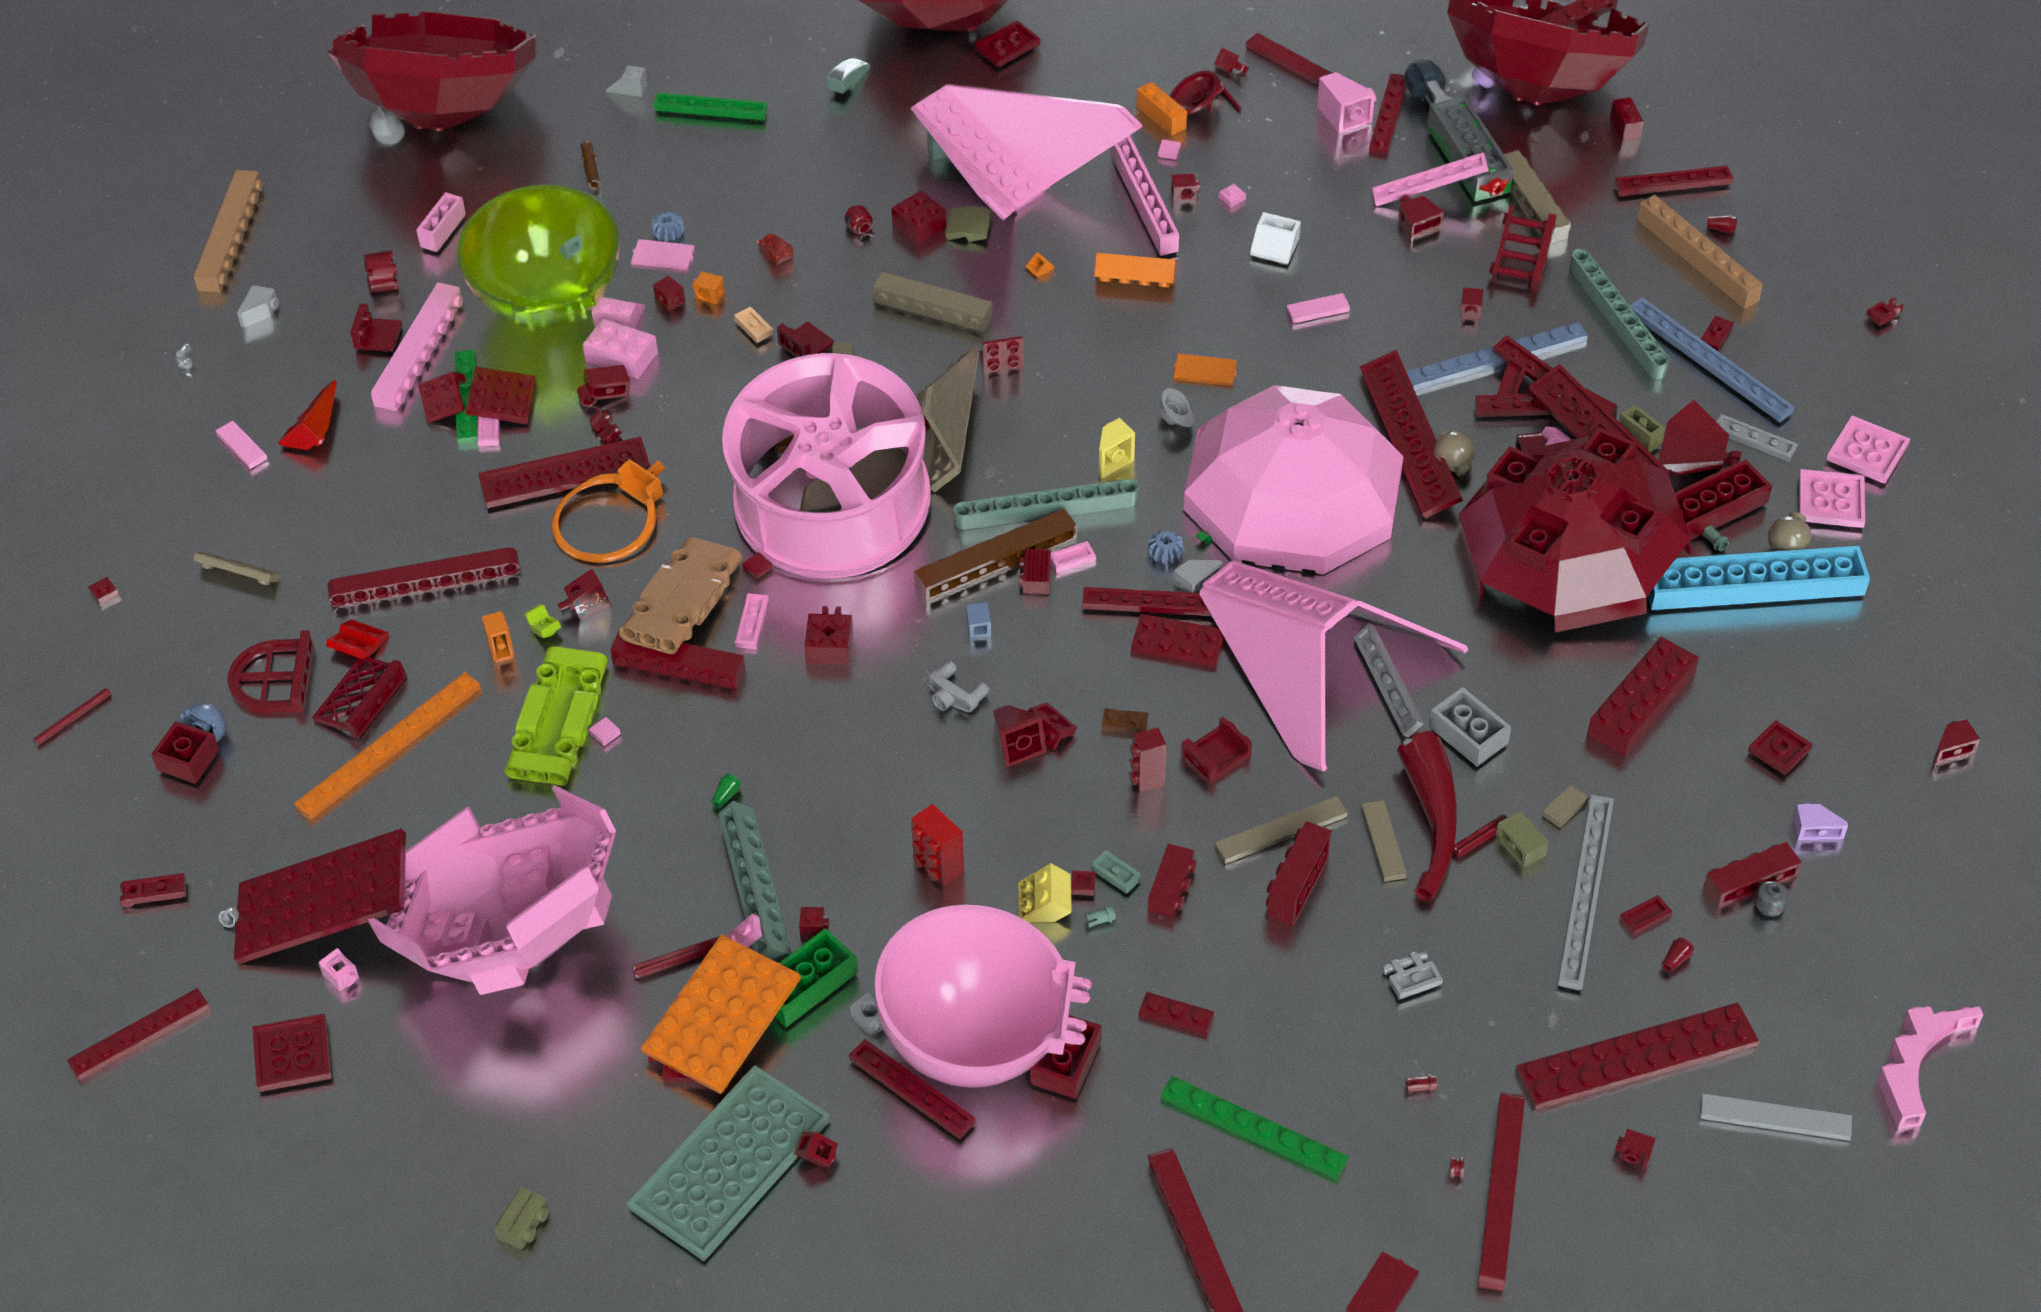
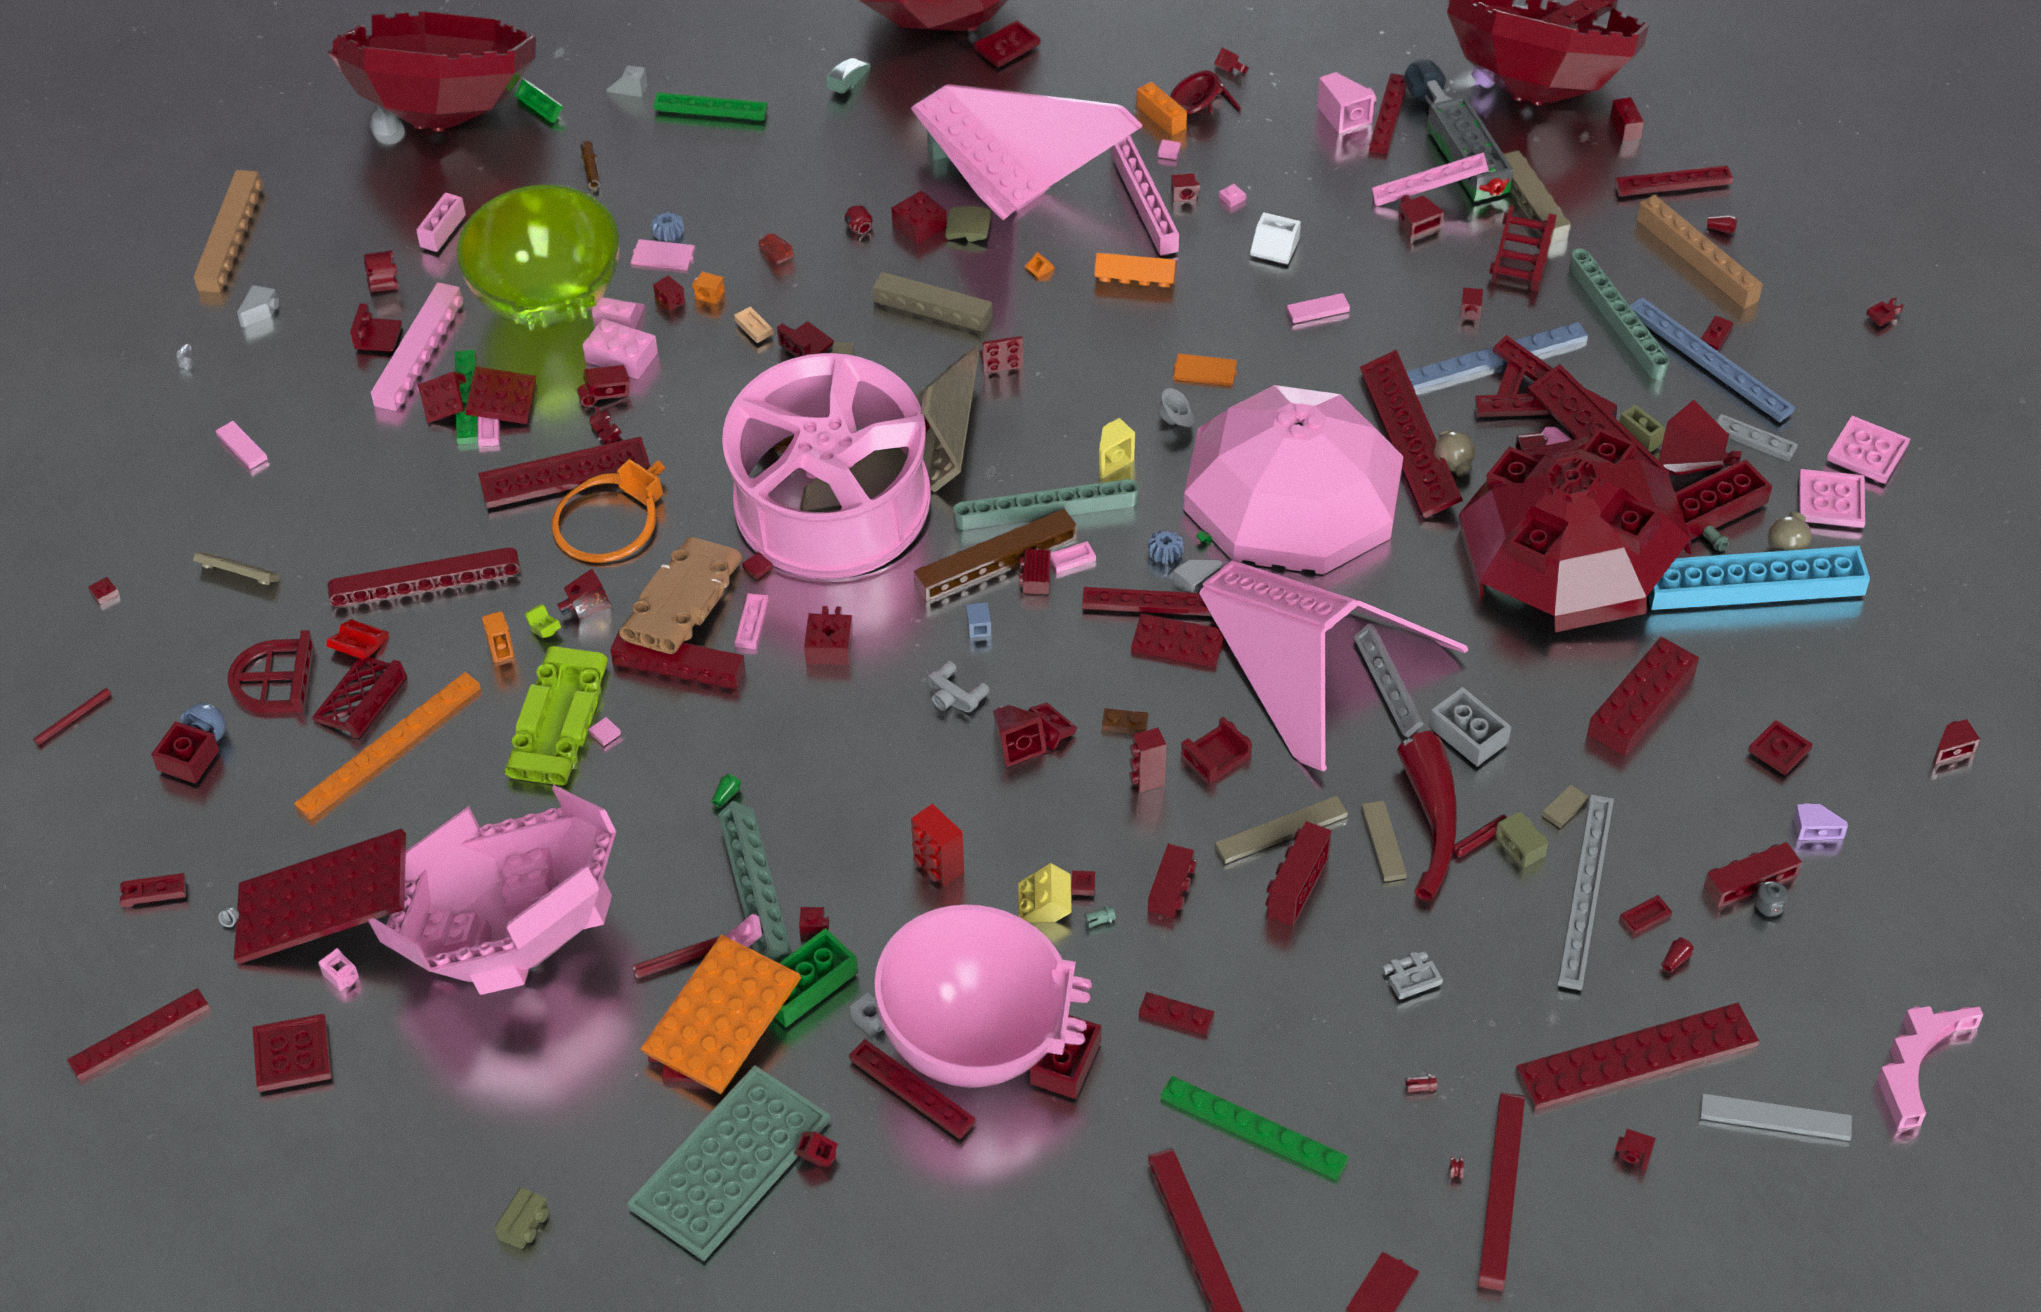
(313, 422): red wedge -> none
(538, 100): none -> green plate
(571, 247): sand green slope -> none
(1116, 871): sand green plate -> none
(1286, 58): dark red tile -> none

